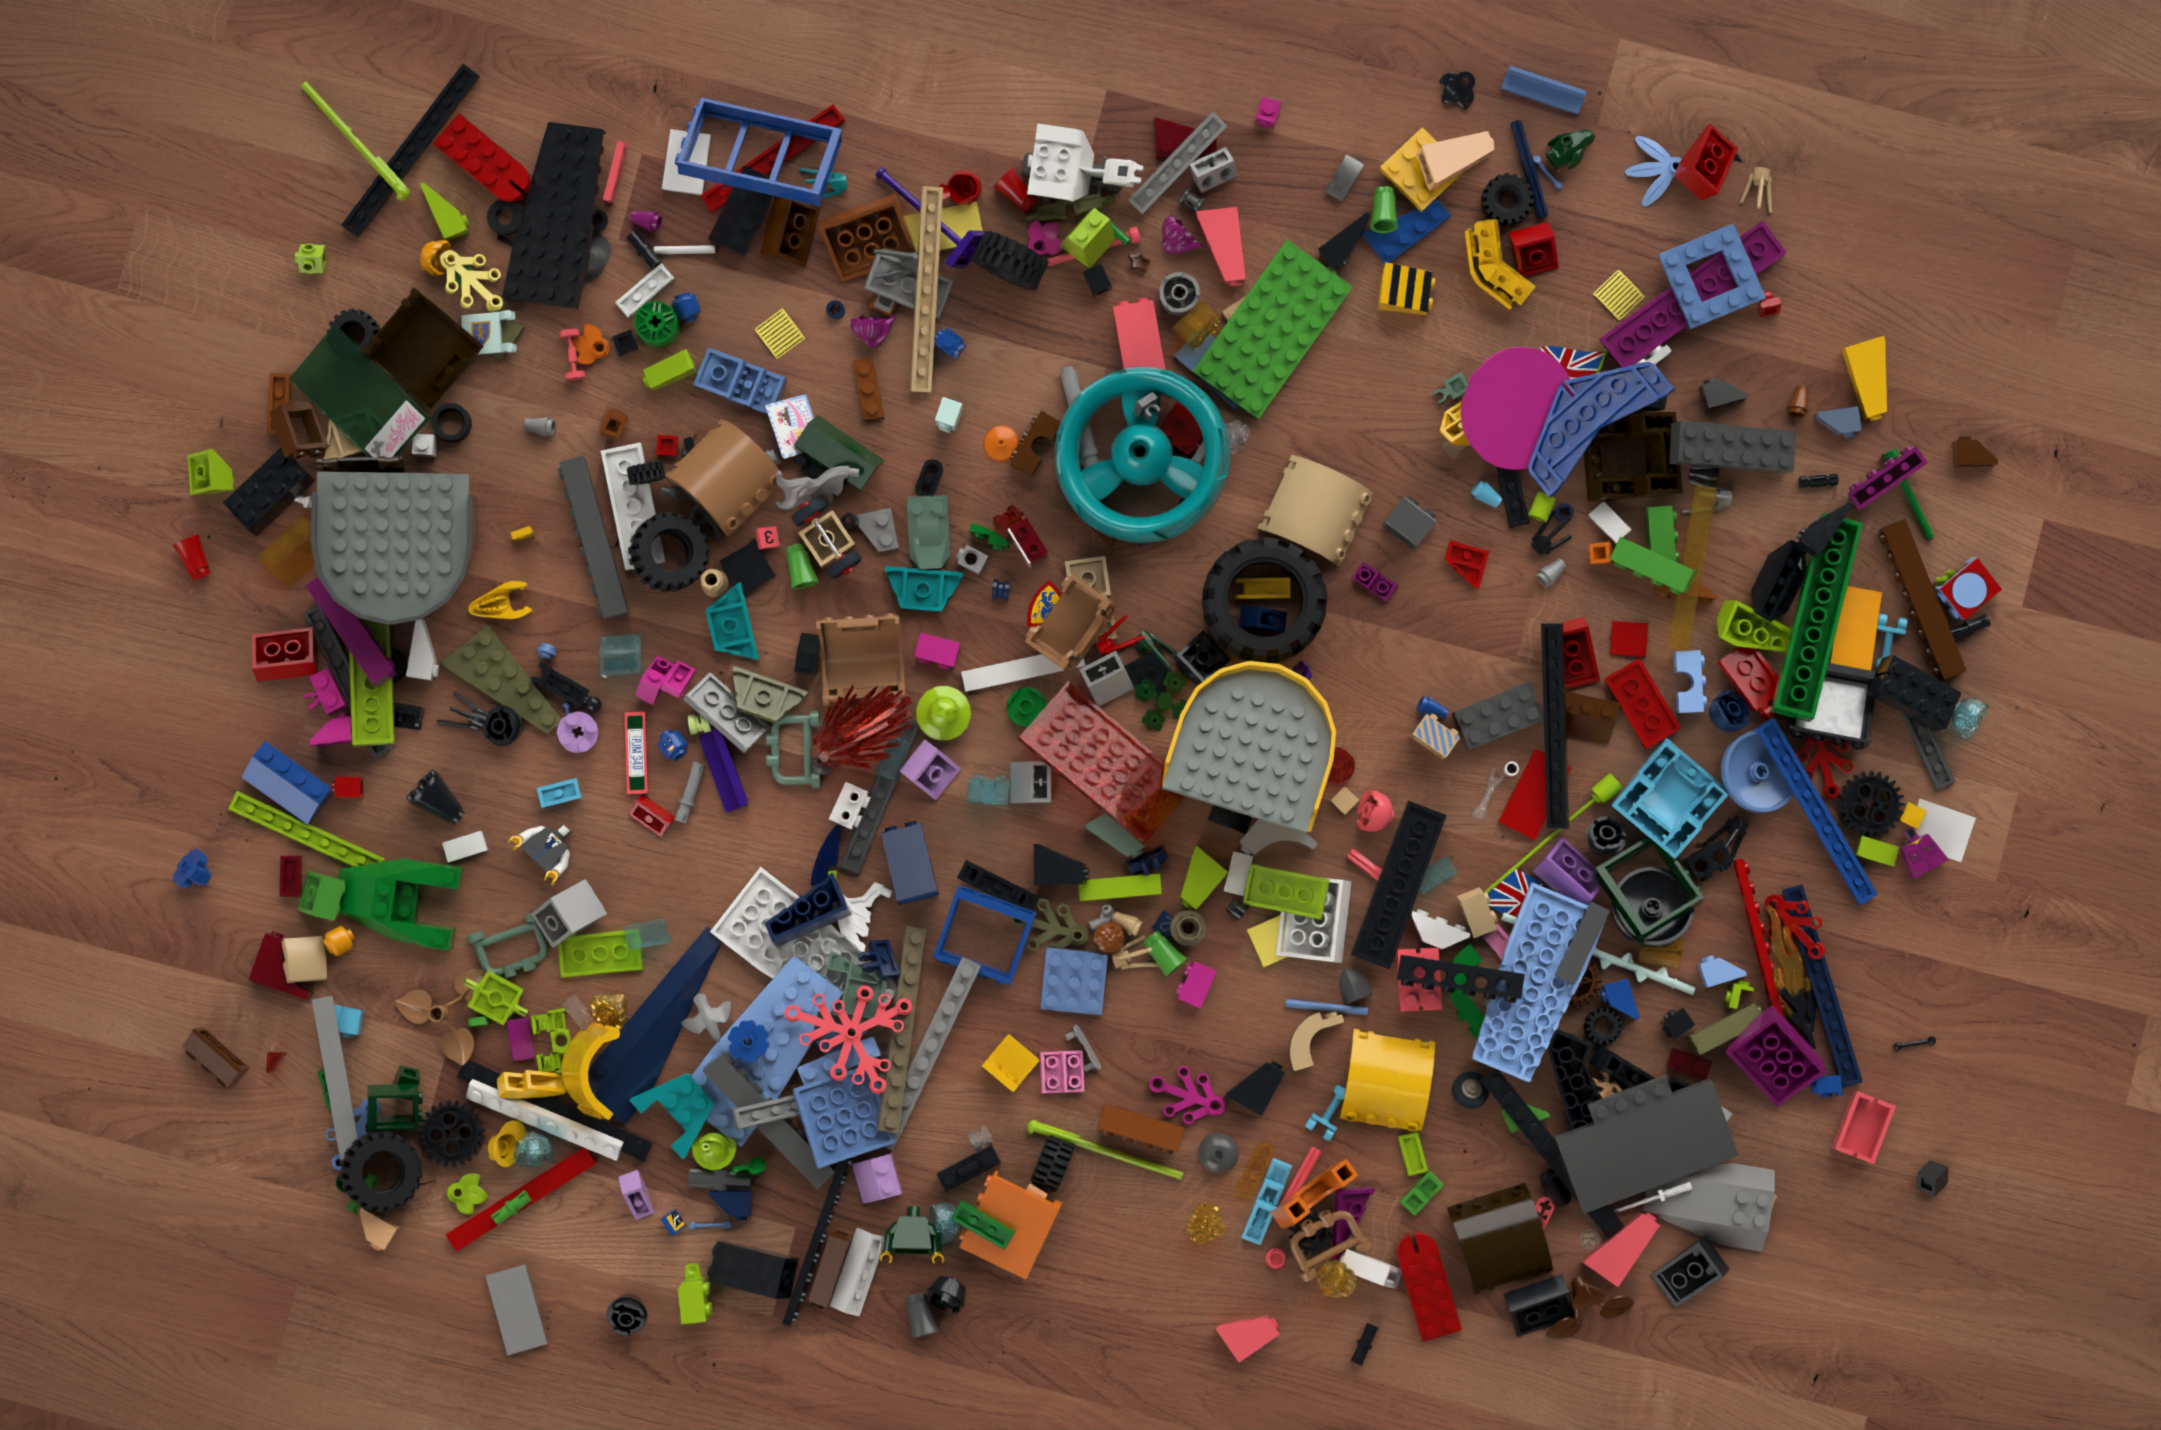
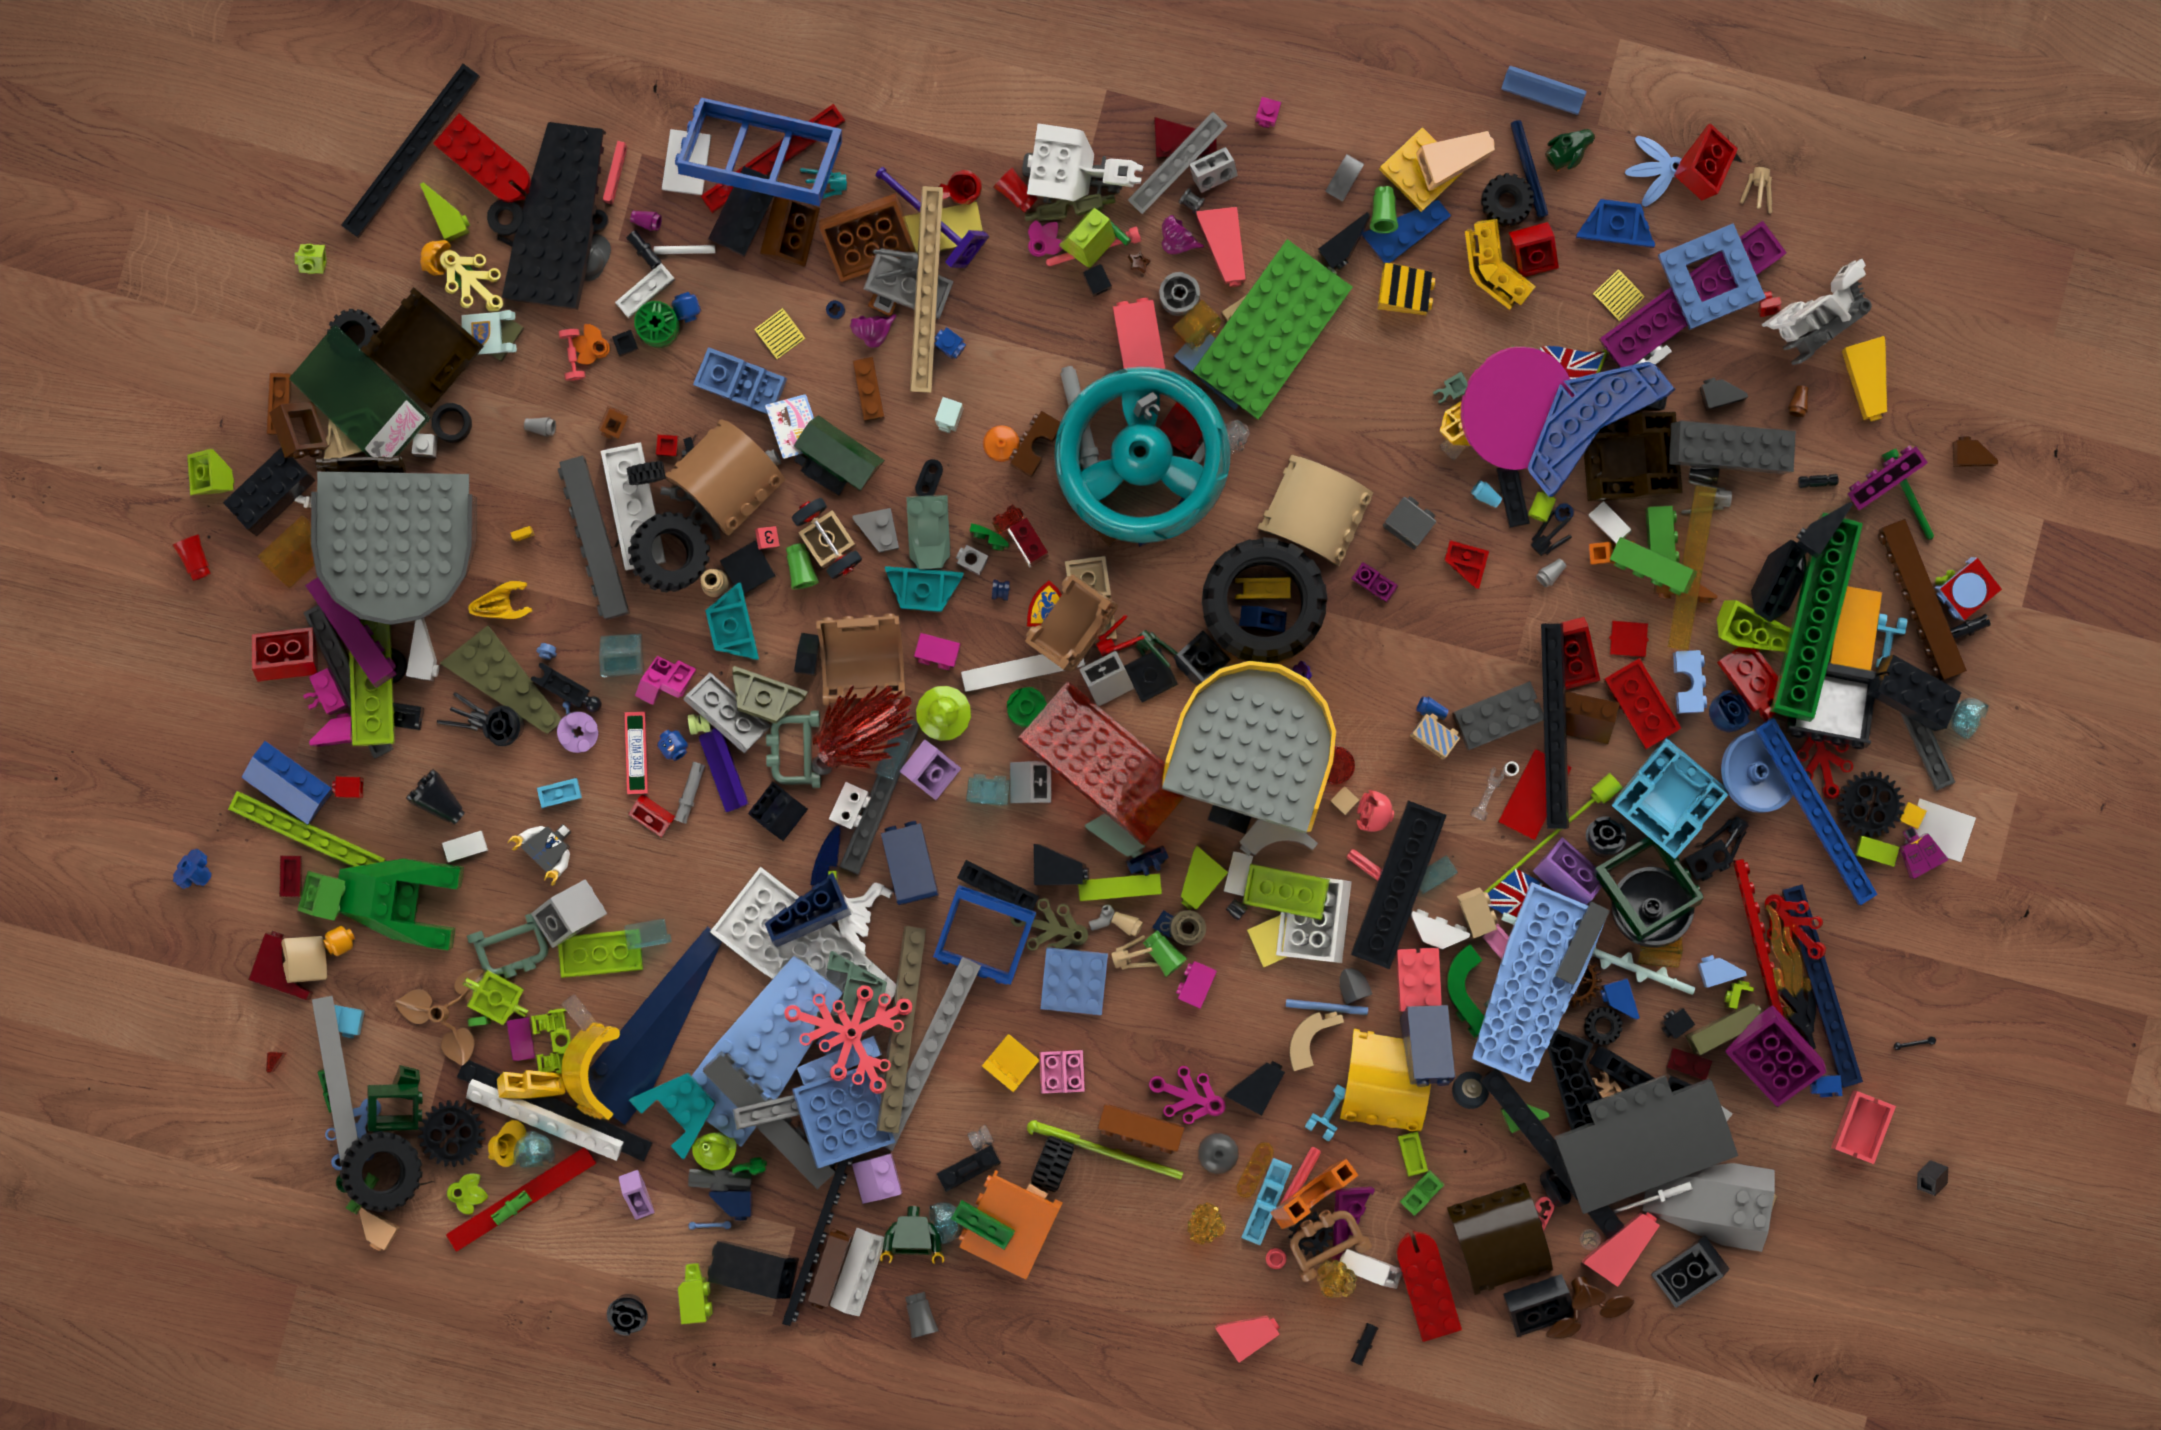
(214, 1057): reddish brown slope -> none
(379, 165): lime bar -> none
(516, 1309): light grey tile -> none
(610, 1009): clear yellow plant -> none
(669, 370): lime slope -> none
(673, 1222): slope -> none
(708, 1017): light grey animal -> none
(757, 1034): blue plant -> none
(777, 811): none -> black slope
(806, 489): light grey piece -> none
(855, 521): black hose -> none
(883, 959): dark blue hinge -> none
(947, 1294): black cone -> none
(1010, 260): black tyre -> none
(1077, 1032): light grey piece -> none
(1109, 937): dark orange piece -> none
(1163, 700): dark green plant -> none
(1409, 964): black brick -> none
(1428, 1045): none -> slope
(1455, 91): black plate -> none
(1536, 159): medium blue hinge -> none
(1617, 223): none -> blue wing
(1819, 321): none -> white piece
(1841, 421): sand blue slope -> none

